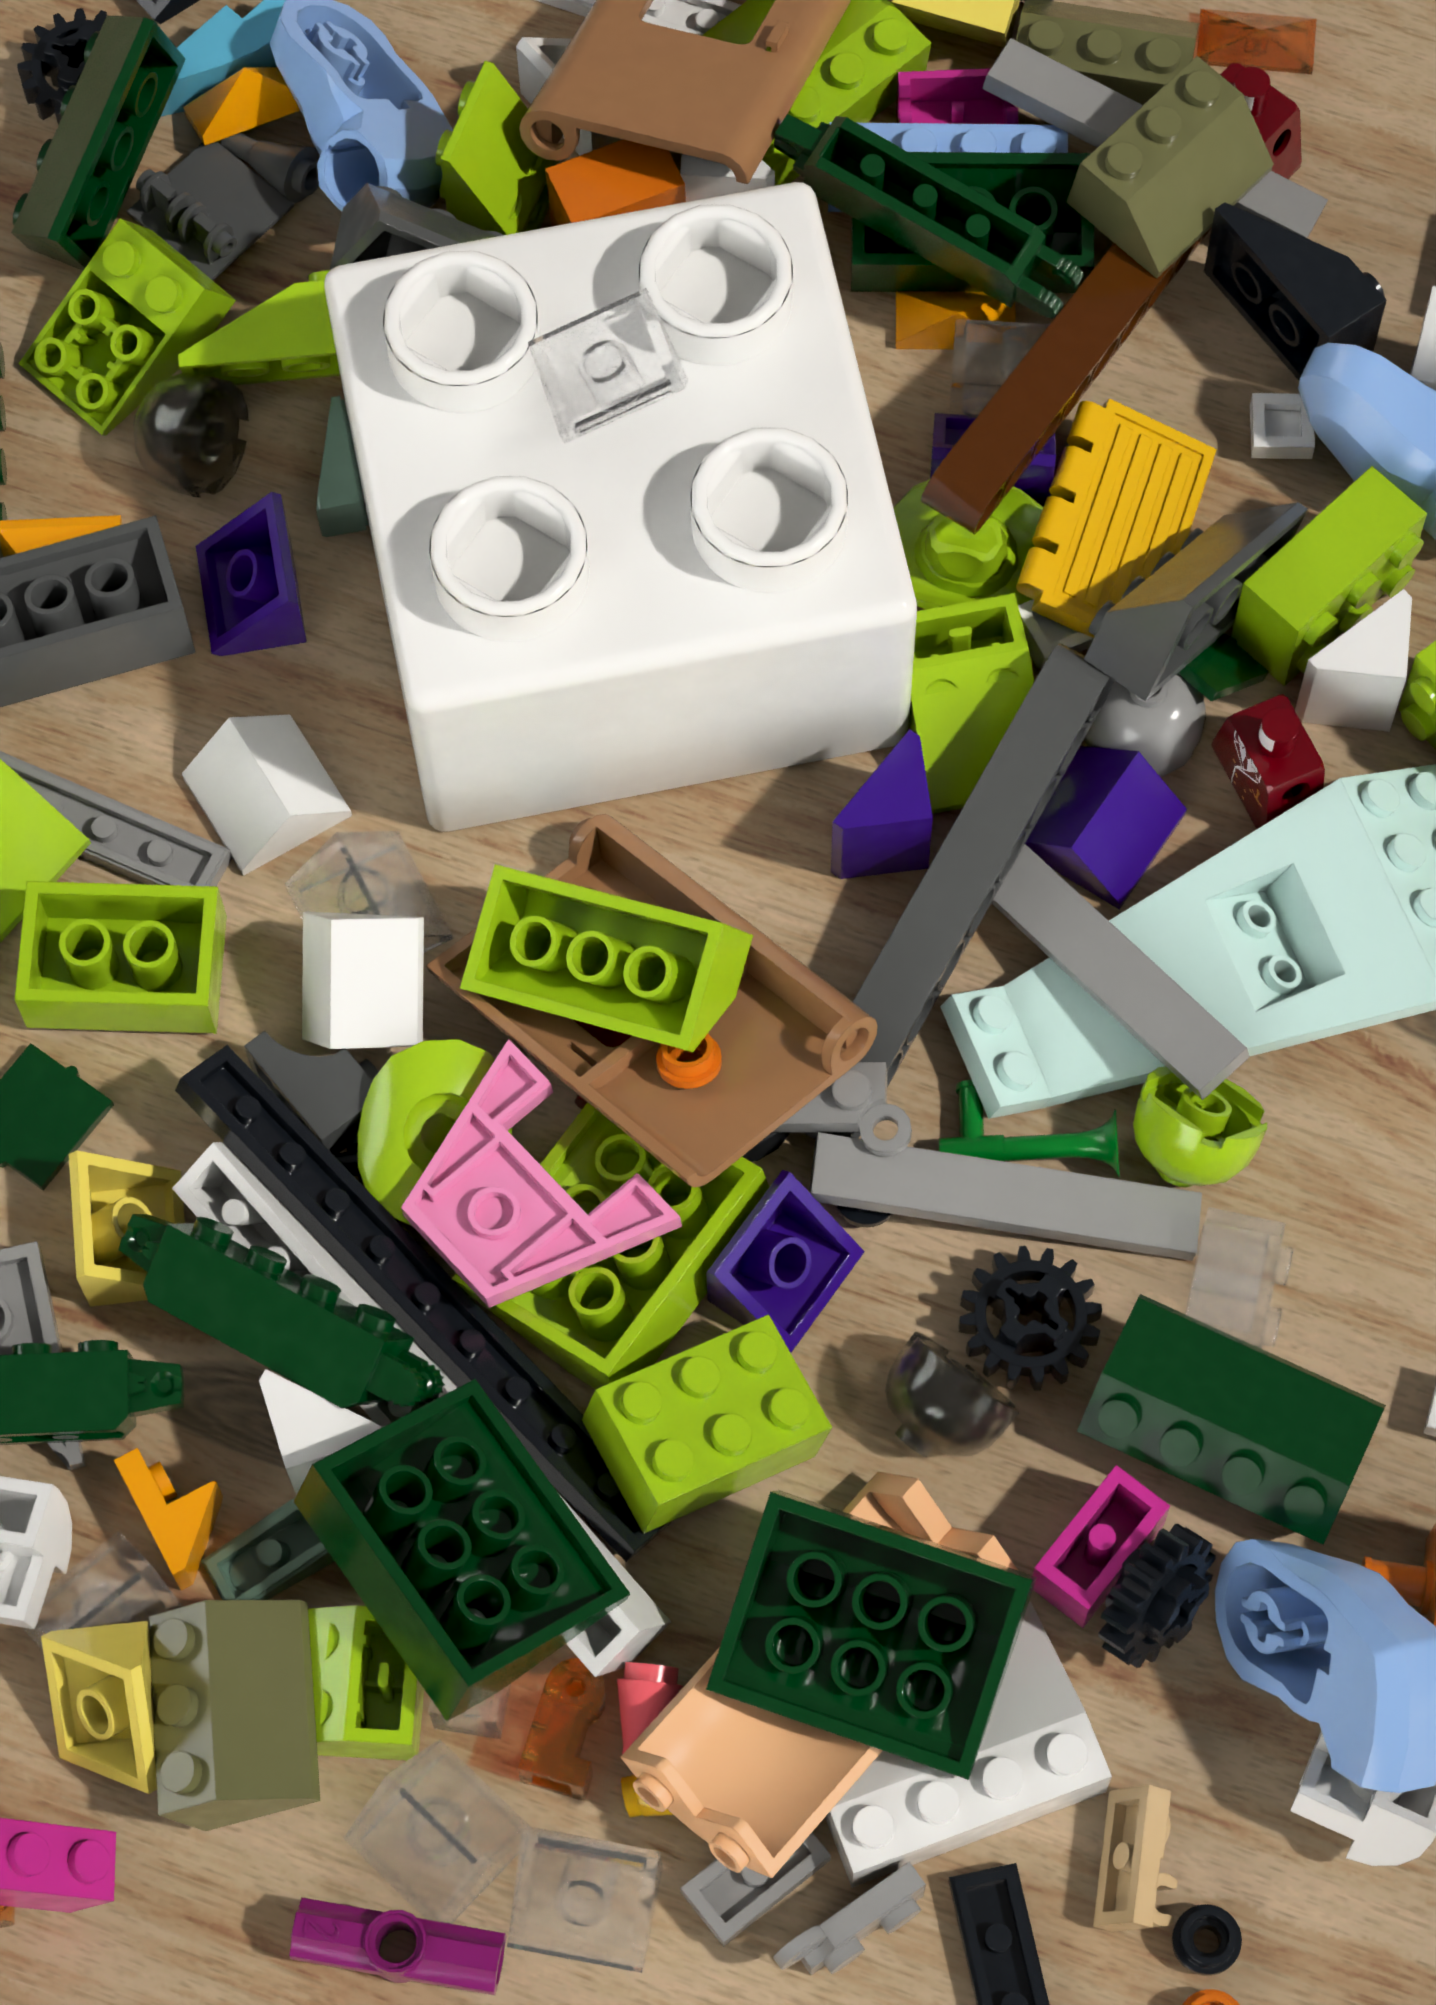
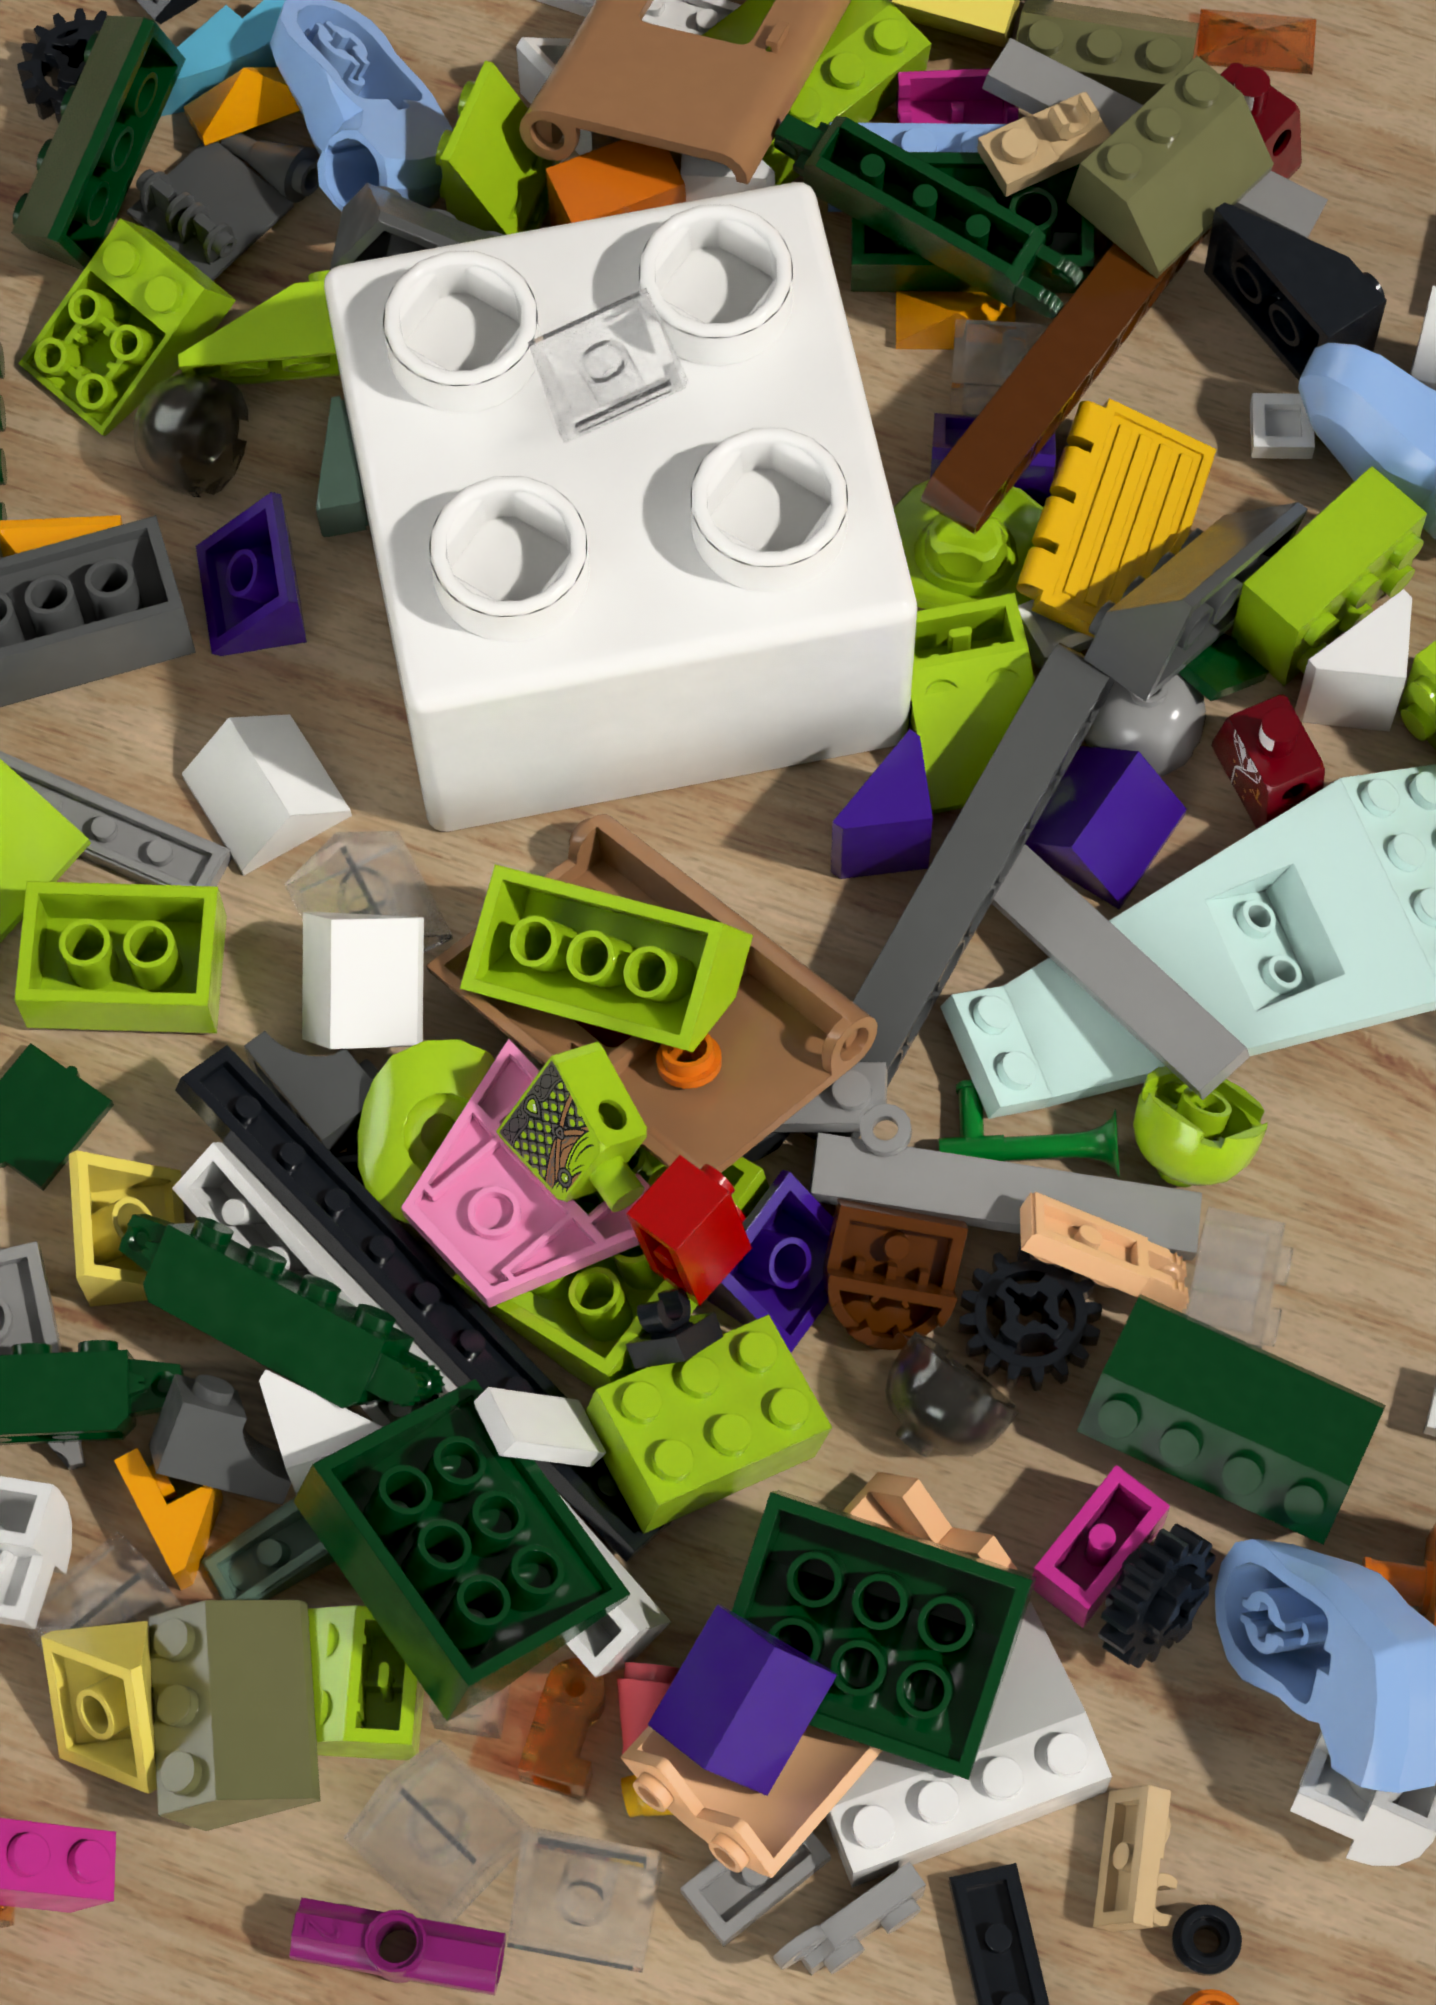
(205, 1442): none -> dark grey arch
(539, 1427): none -> white tile
(578, 1128): none -> lime torso
(671, 1331): none -> black tile
(690, 1228): none -> red brick
(741, 1701): none -> dark purple slope
(891, 1272): none -> reddish brown slope
(1043, 143): none -> tan plate
(1101, 1251): none -> light nougat hinge

